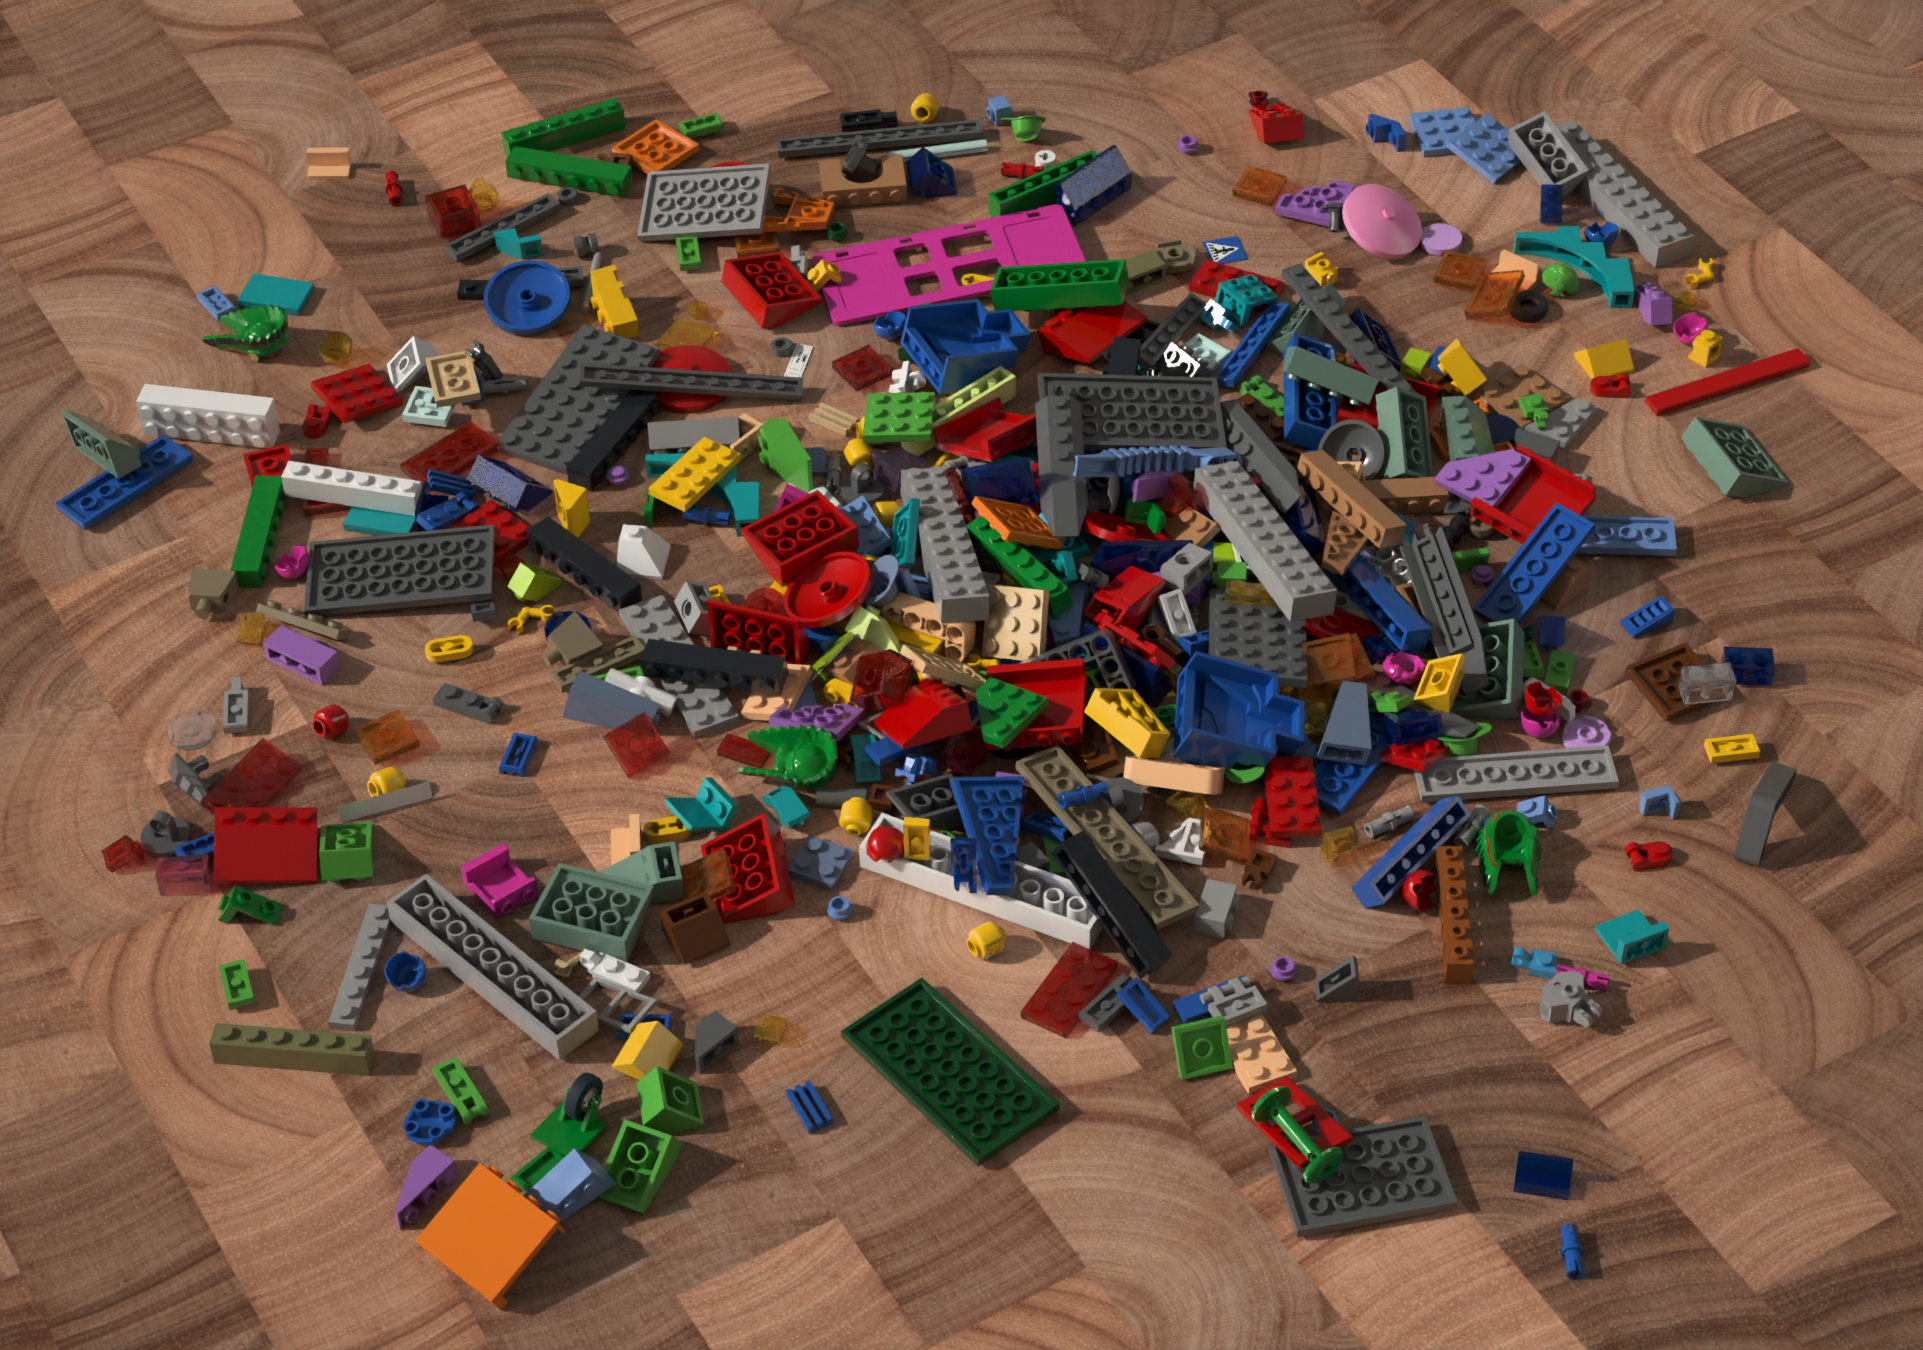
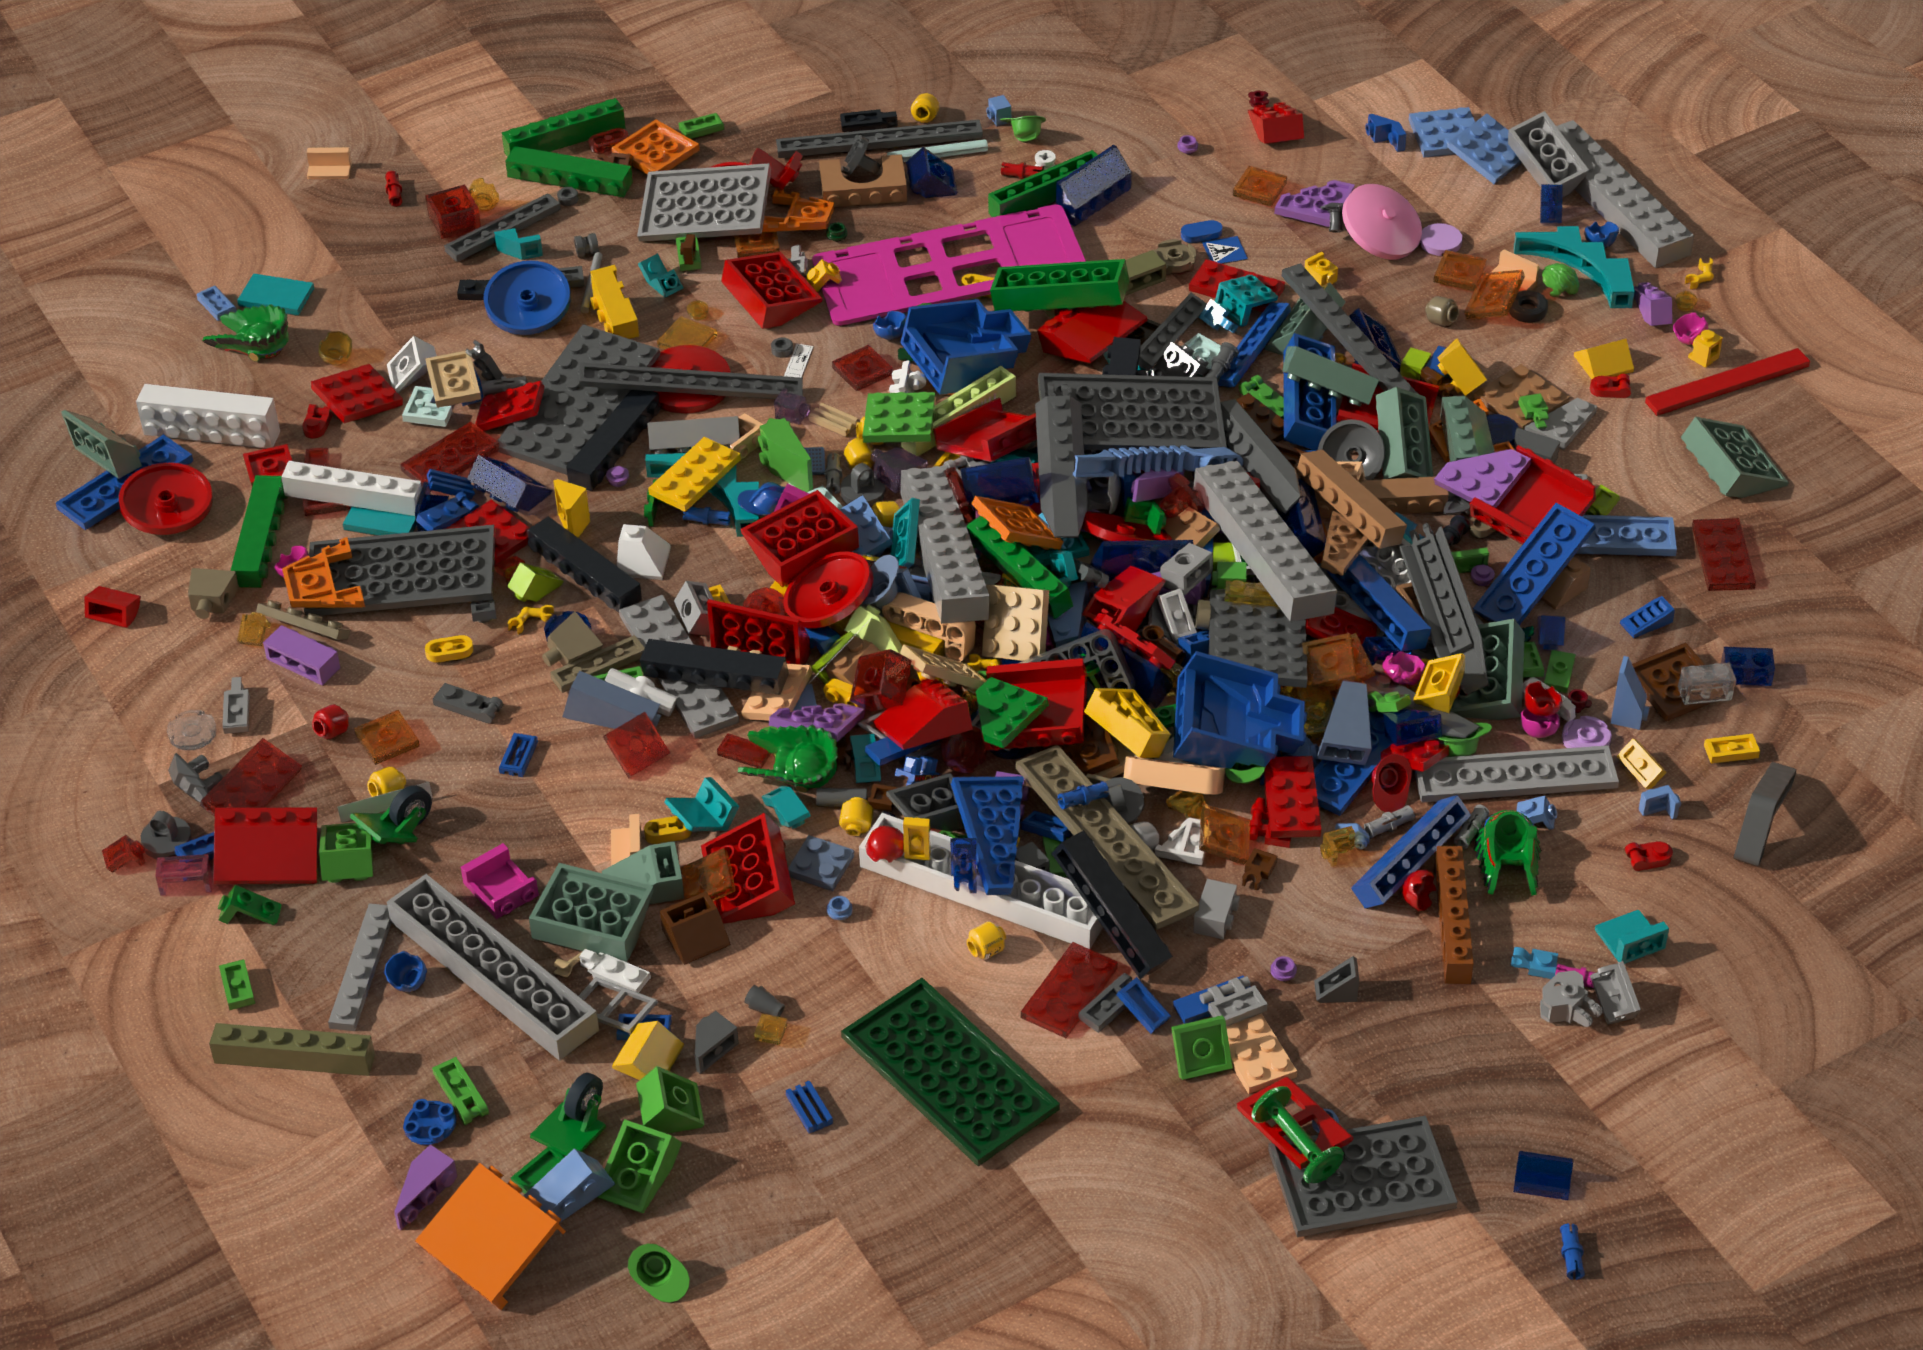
(111, 606): none -> red brick
(165, 498): none -> red dish
(311, 582): none -> orange wing
(398, 822): none -> plate
(510, 406): none -> red plate
(606, 140): none -> clear red plate
(658, 277): none -> teal slope
(659, 1272): none -> bright green piece
(688, 249): none -> reddish brown plate
(762, 500): none -> blue piece
(763, 1001): none -> dark grey cone
(780, 173): none -> red bracket
(791, 407): none -> brick
(971, 699): none -> clear yellow plate
(1201, 231): none -> blue tile
(1202, 614): none -> dark tan beam
(1222, 361): none -> dark grey pin
(1361, 836): none -> medium blue arm
(1391, 782): none -> red piece
(1442, 311): none -> dark tan head
(1604, 501): none -> lime bracket
(1615, 993): none -> light grey hinge
(1630, 698): none -> medium blue slope
(1641, 764): none -> yellow plate
(1723, 554): none -> clear red plate

